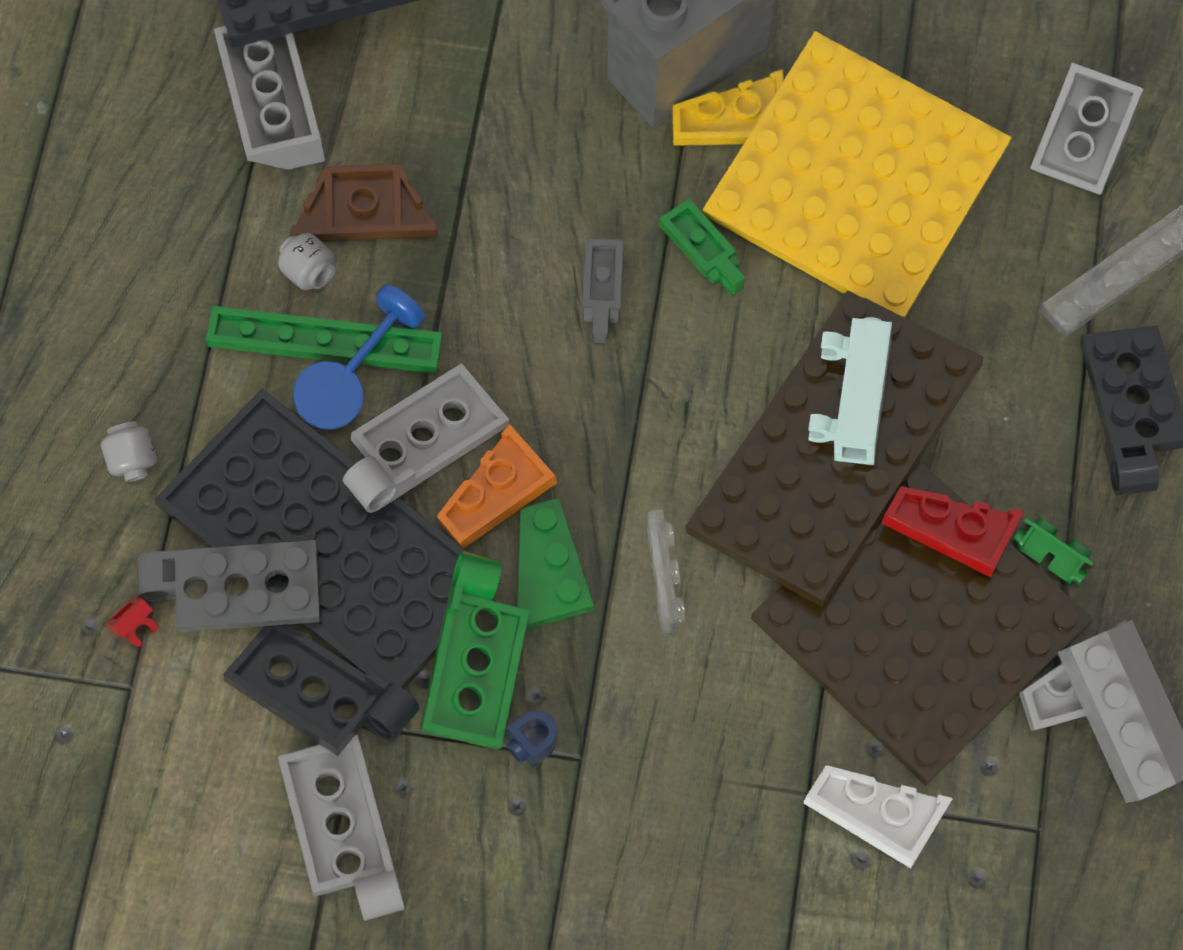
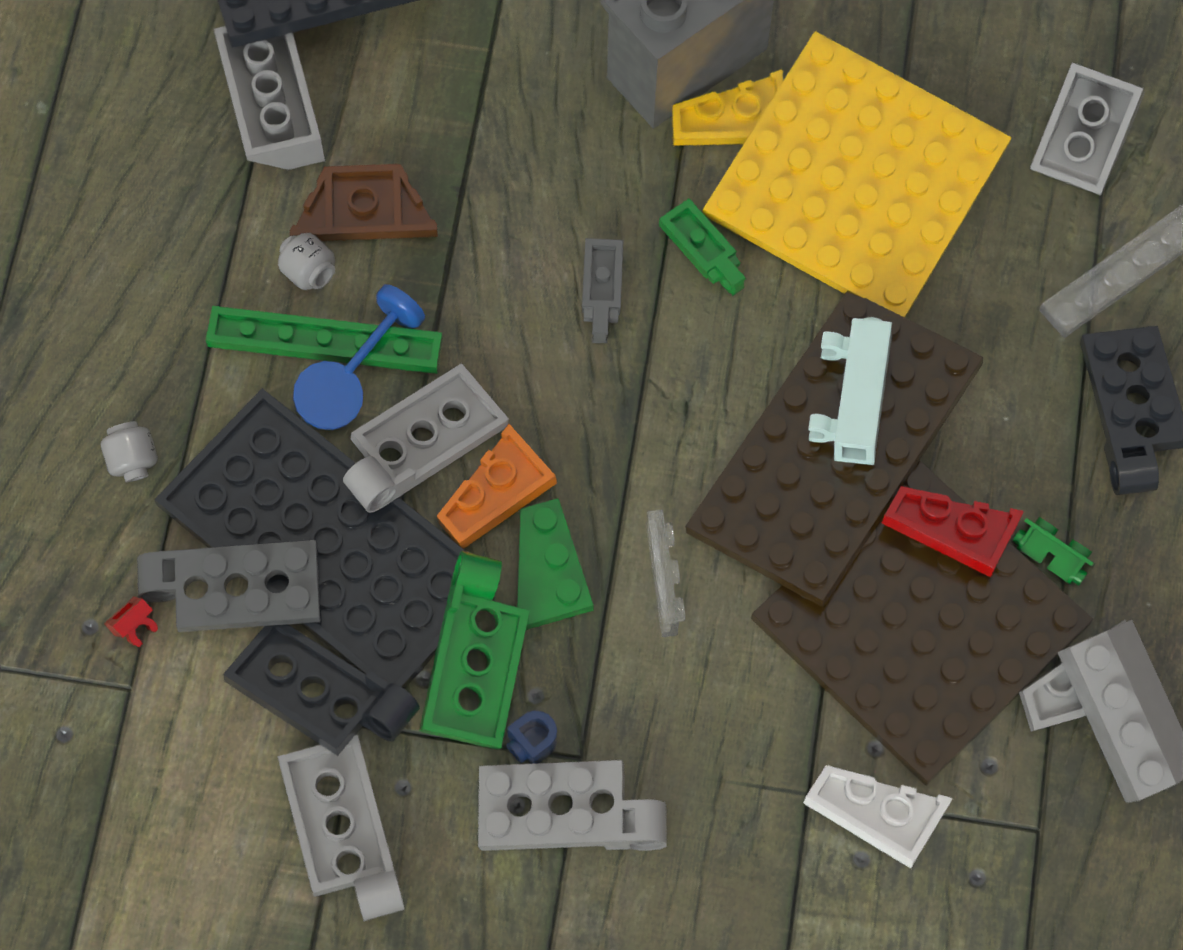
(625, 826): none -> light grey hinge

